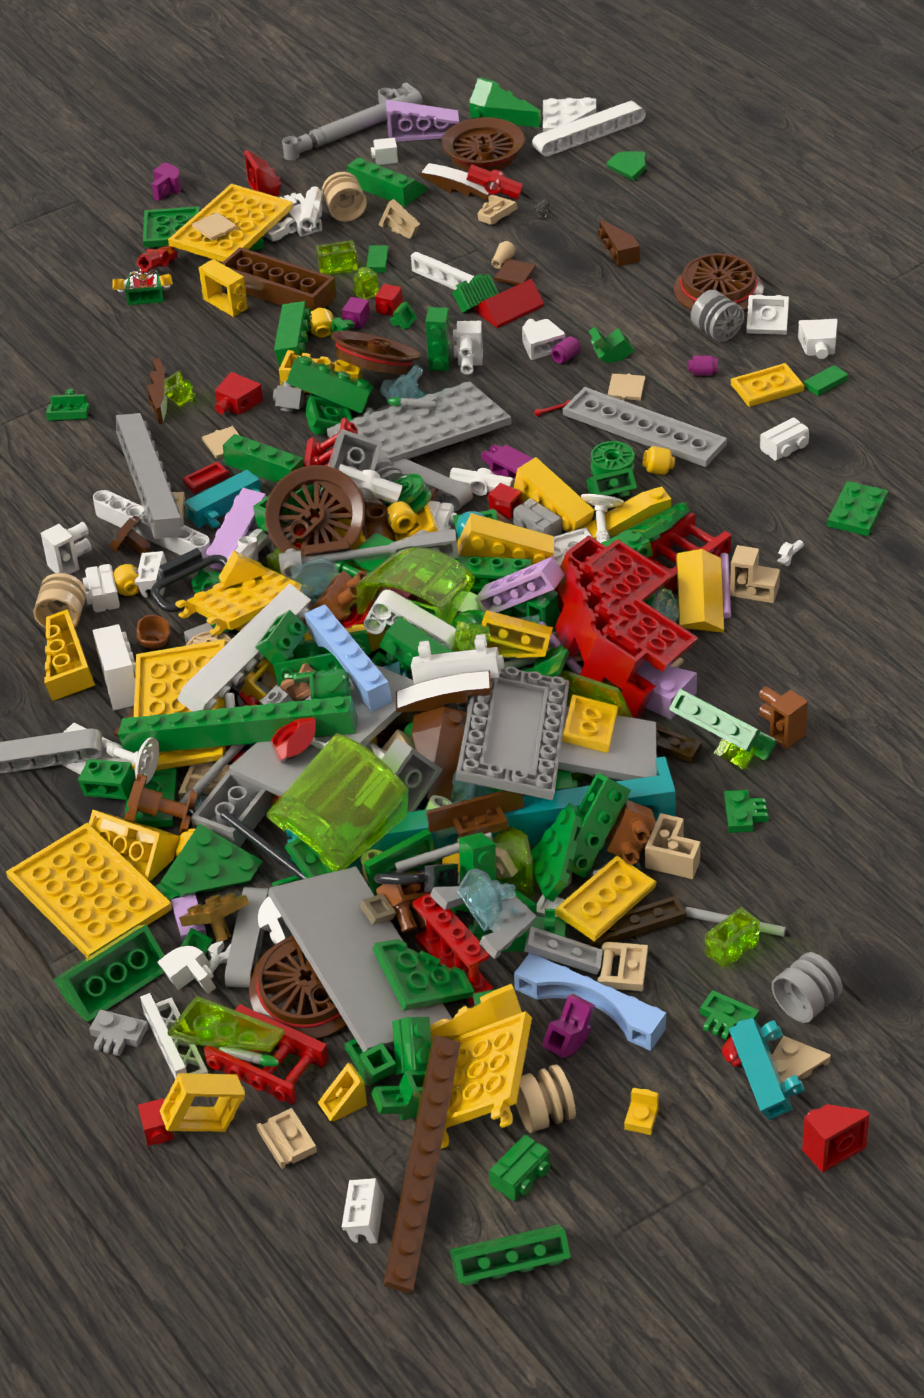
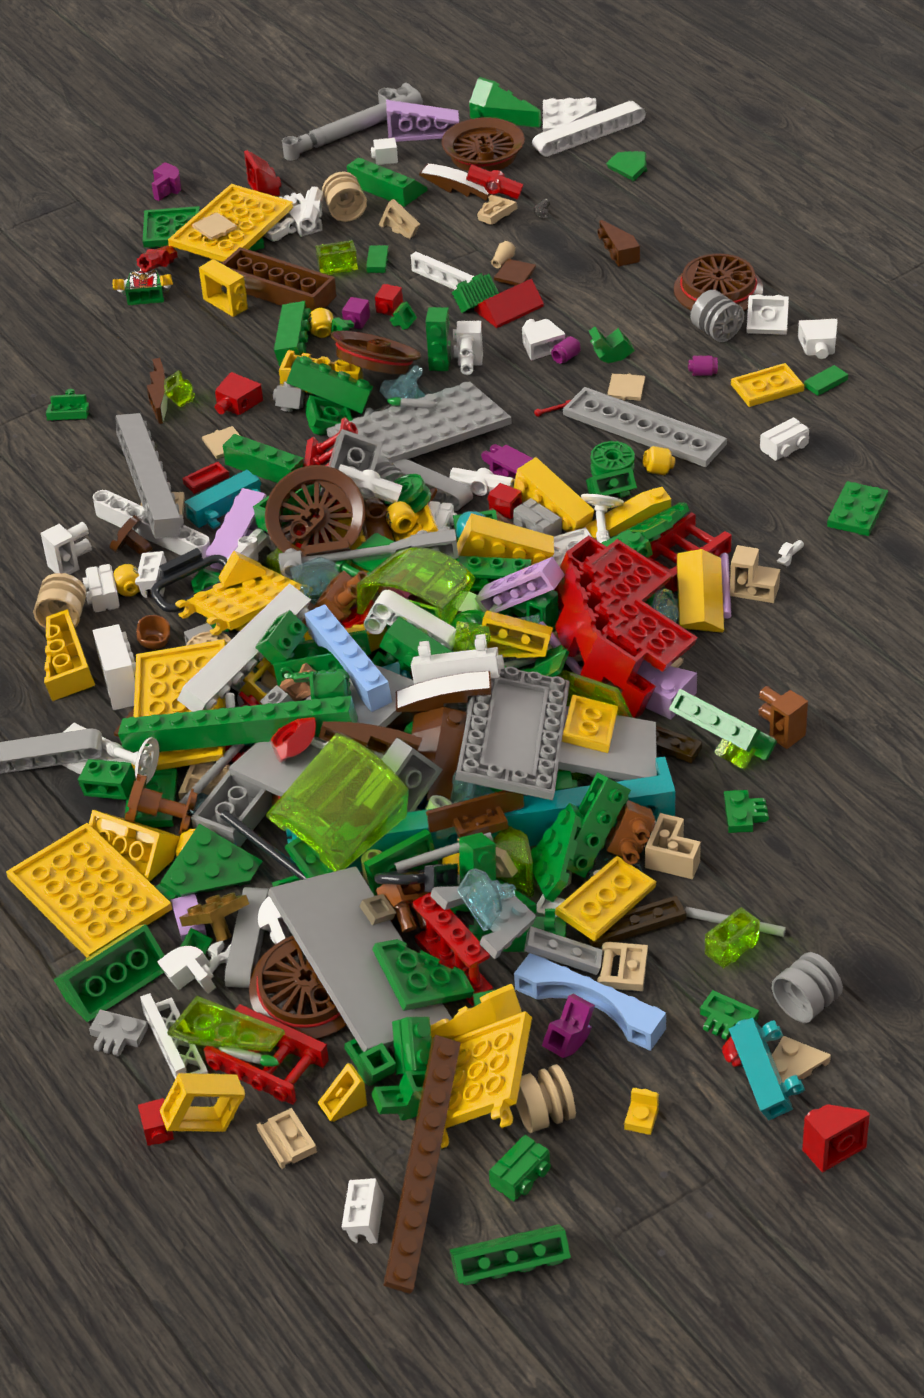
(365, 279): clear neon green brick -> none
(370, 736): none -> reddish brown slope

